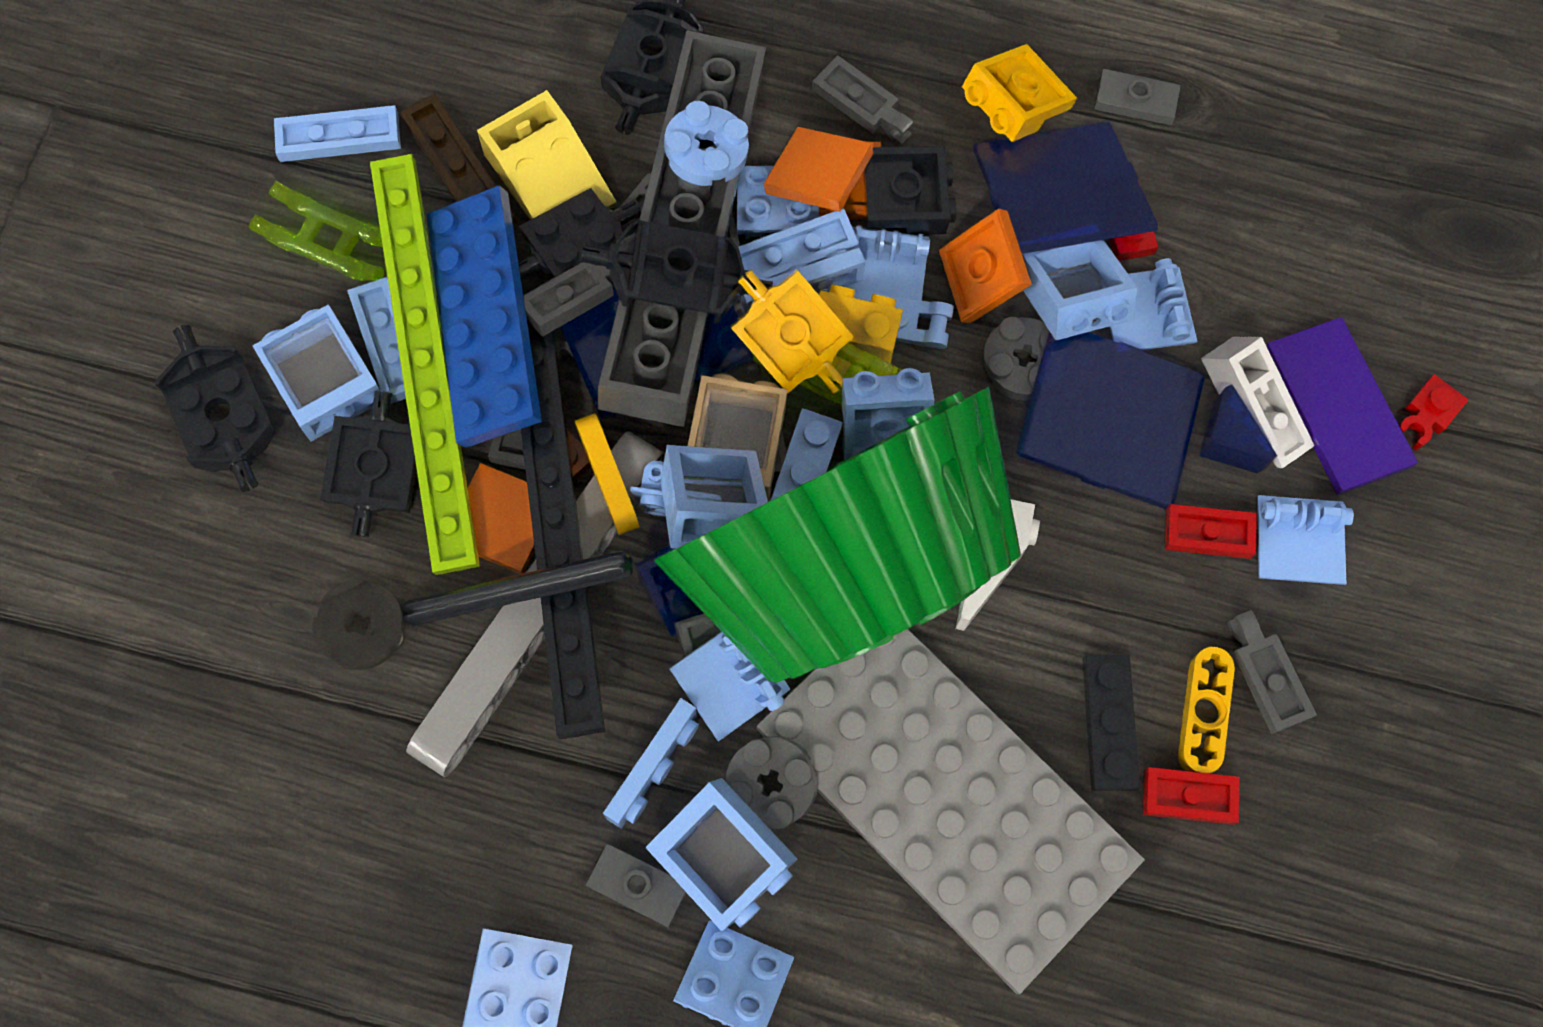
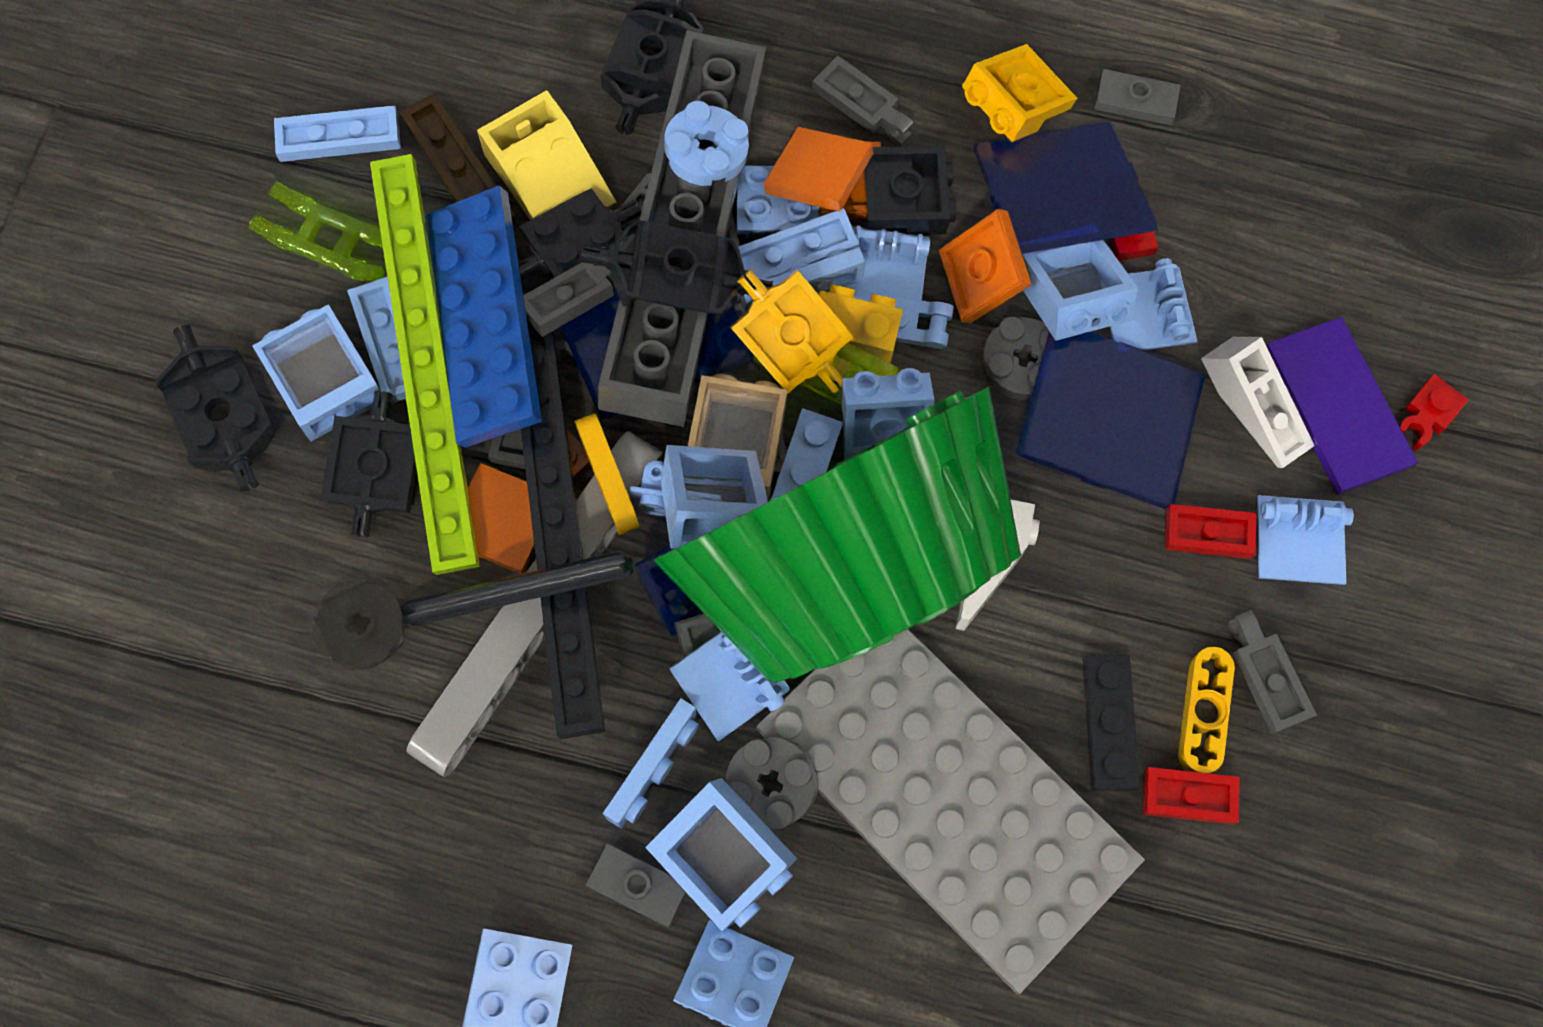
(1235, 436): clear blue slope -> none

